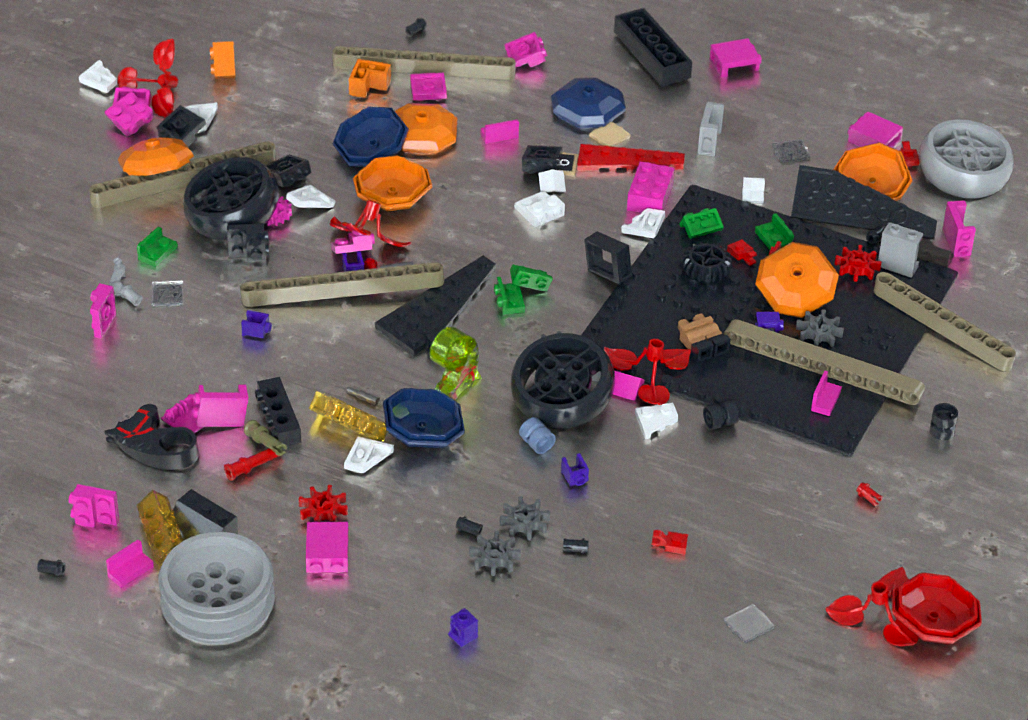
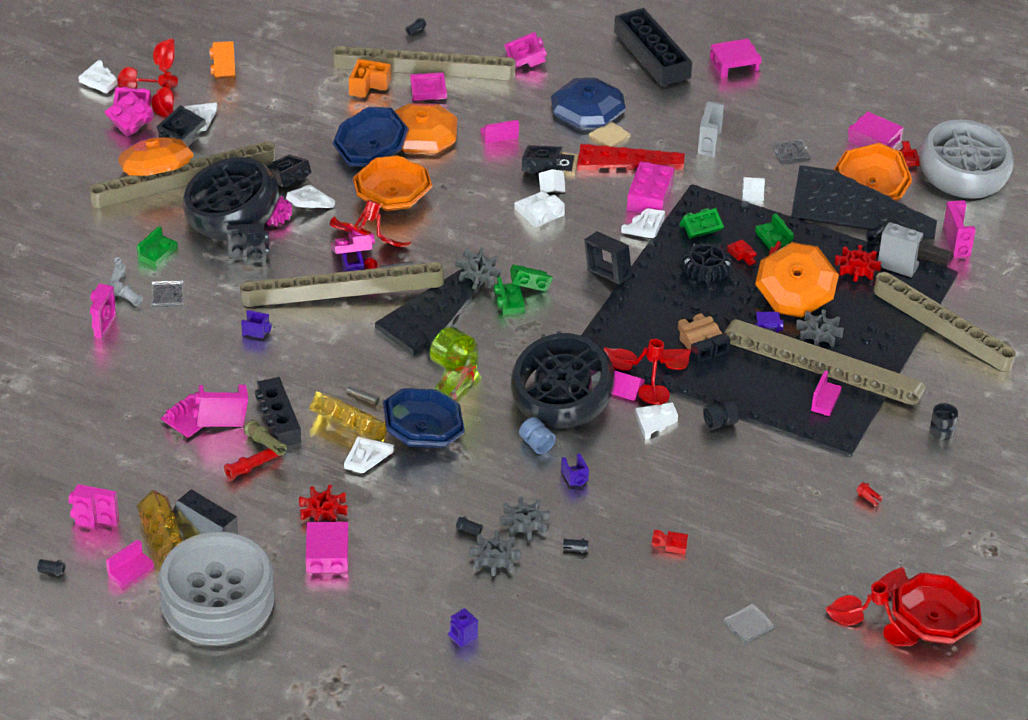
(149, 445): black animal -> none
(478, 268): none -> dark grey gear

